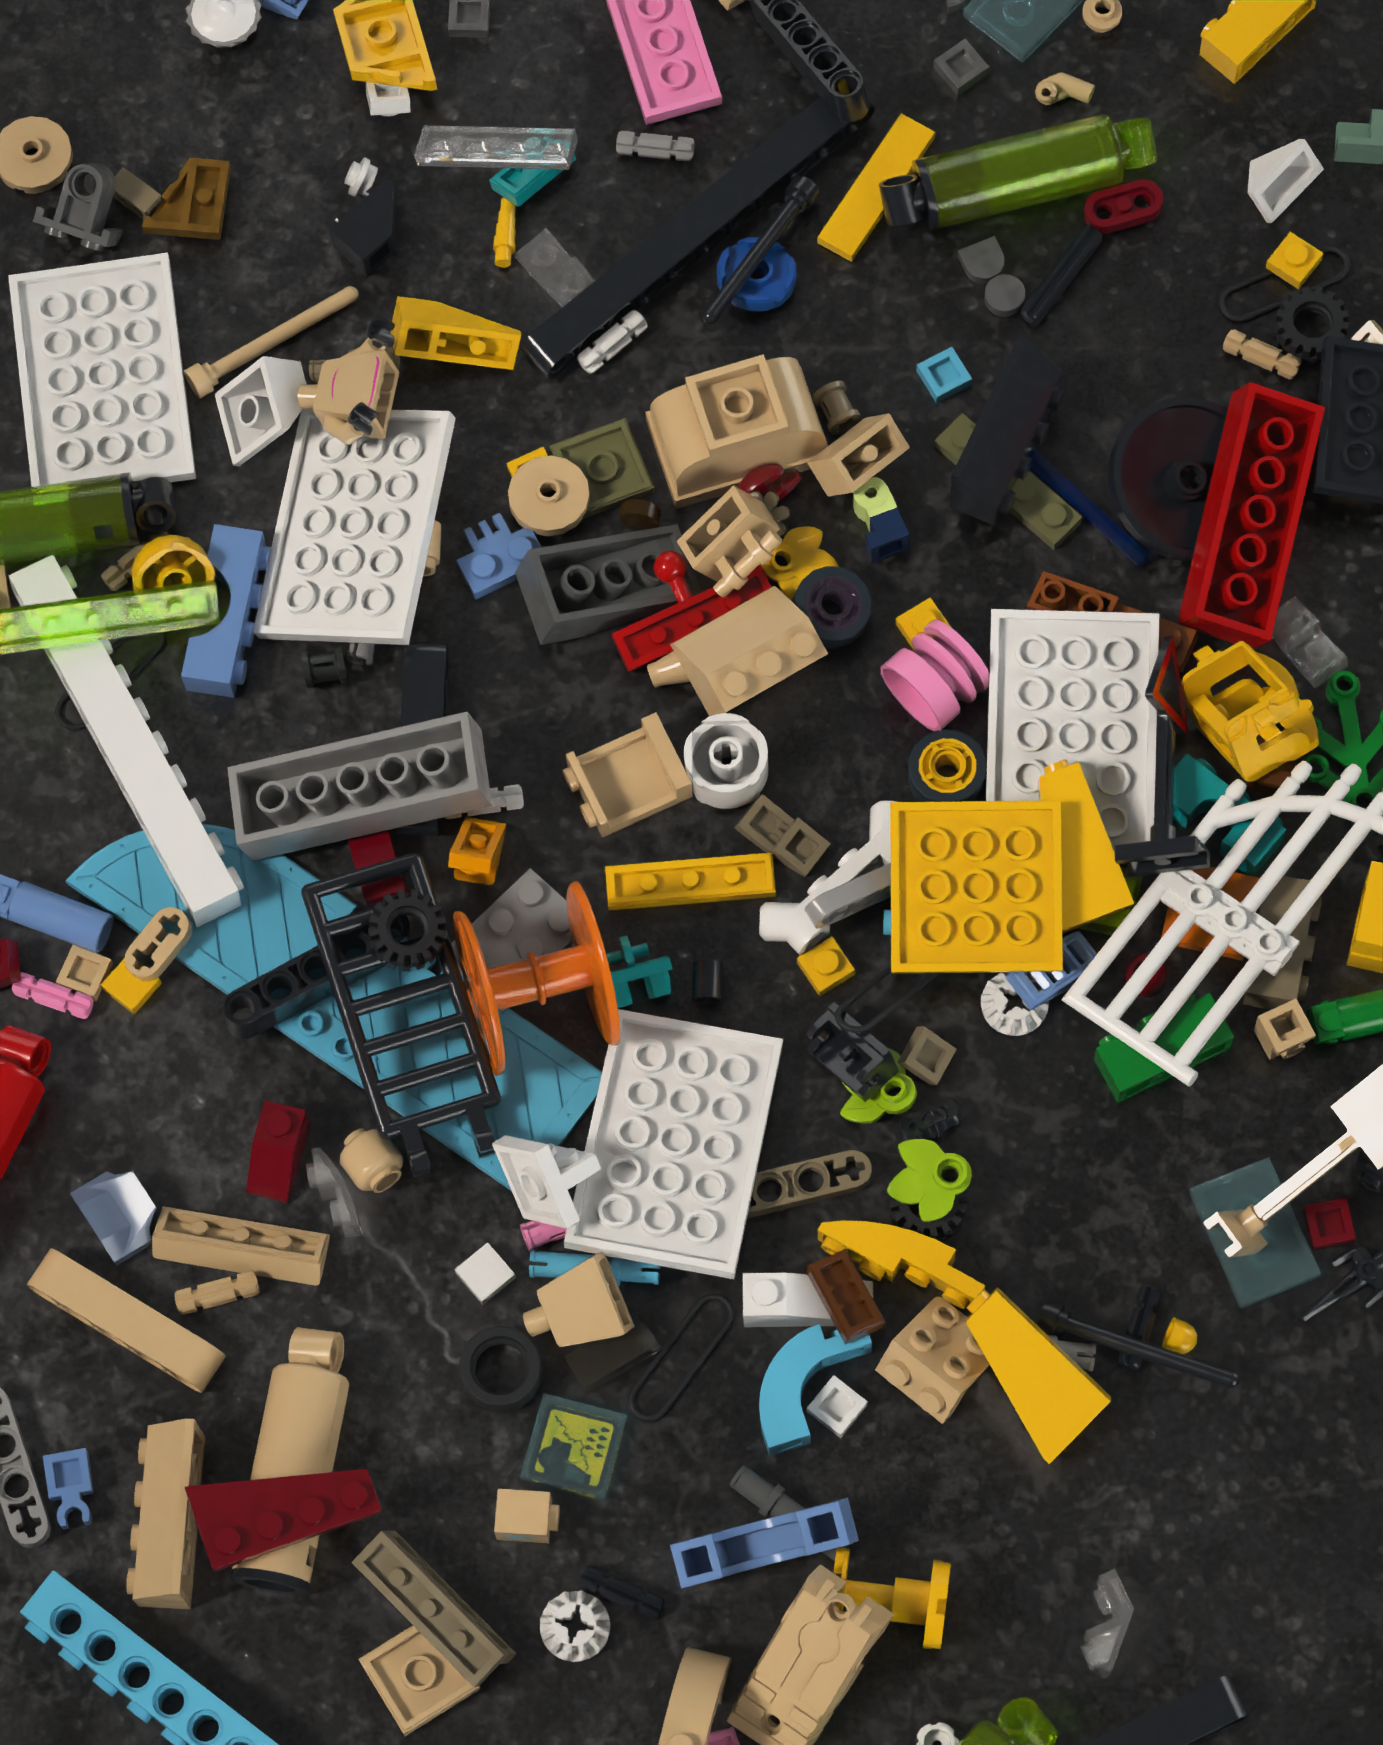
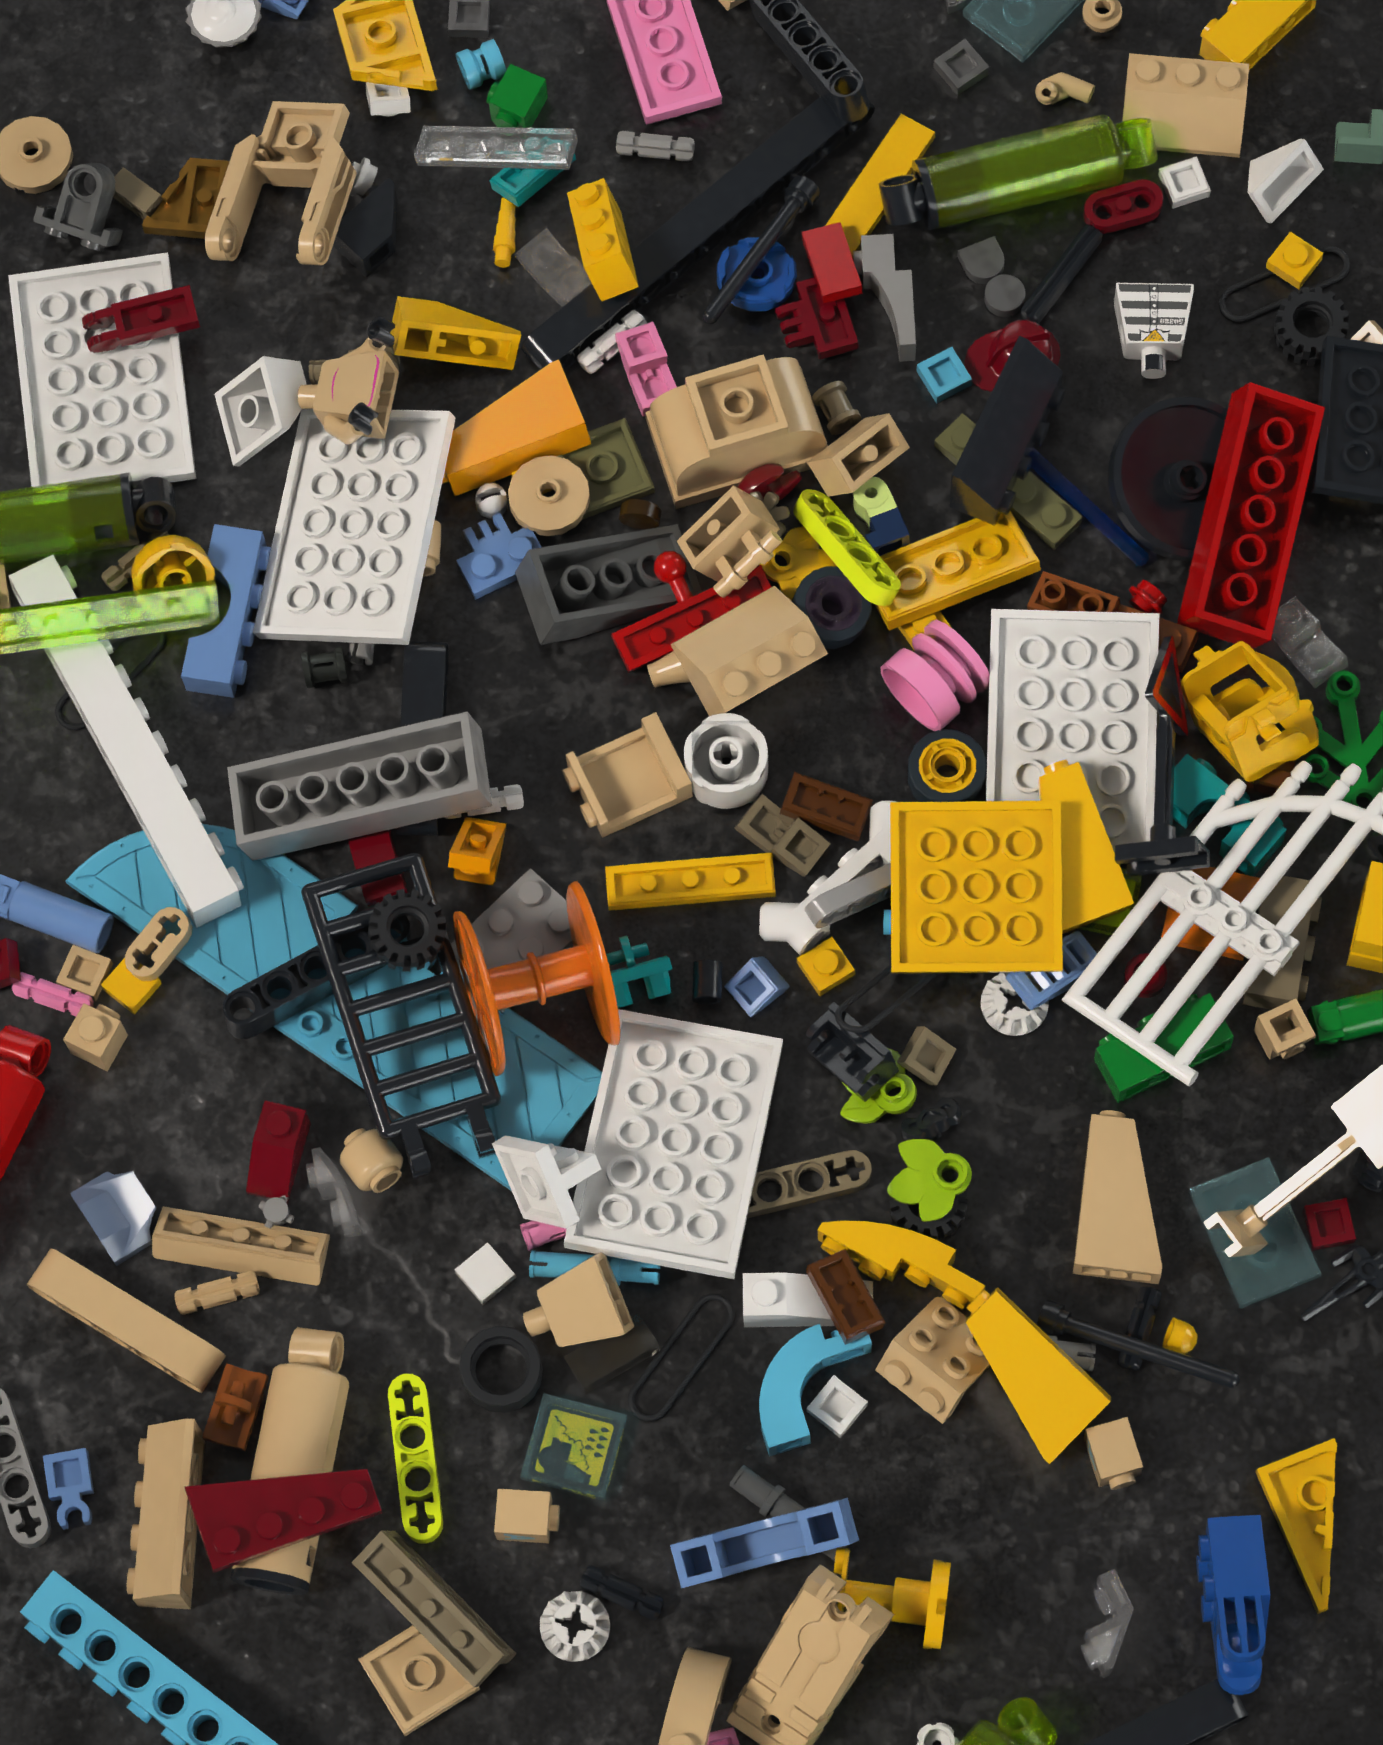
(96, 1035): none -> tan brick
(142, 319): none -> dark red hinge
(203, 377): tan piece -> none
(235, 1407): none -> dark orange hips
(276, 1211): none -> light grey piece
(293, 151): none -> tan plate
(419, 1457): none -> neon yellow beam
(473, 68): none -> medium azure wheel
(493, 504): none -> white hinge
(517, 98): none -> green brick
(524, 424): none -> light orange slope
(602, 239): none -> yellow brick
(645, 364): none -> bright pink slope
(756, 985): none -> medium blue slope
(820, 323): none -> dark red hinge
(826, 806): none -> reddish brown plate
(831, 262): none -> red tile
(847, 547): none -> neon yellow beam
(891, 287): none -> light grey slope
(956, 567): none -> yellow tile
(990, 352): none -> dark red piece
(1113, 1453): none -> tan brick
(1115, 1210): none -> tan slope
(1147, 598): none -> red plate
(1152, 323): none -> white torso
(1184, 182): none -> white tile
(1190, 102): none -> tan slope
(1235, 1598): none -> blue brick
(1262, 354): tan axle -> none
(1302, 1501): none -> yellow wing

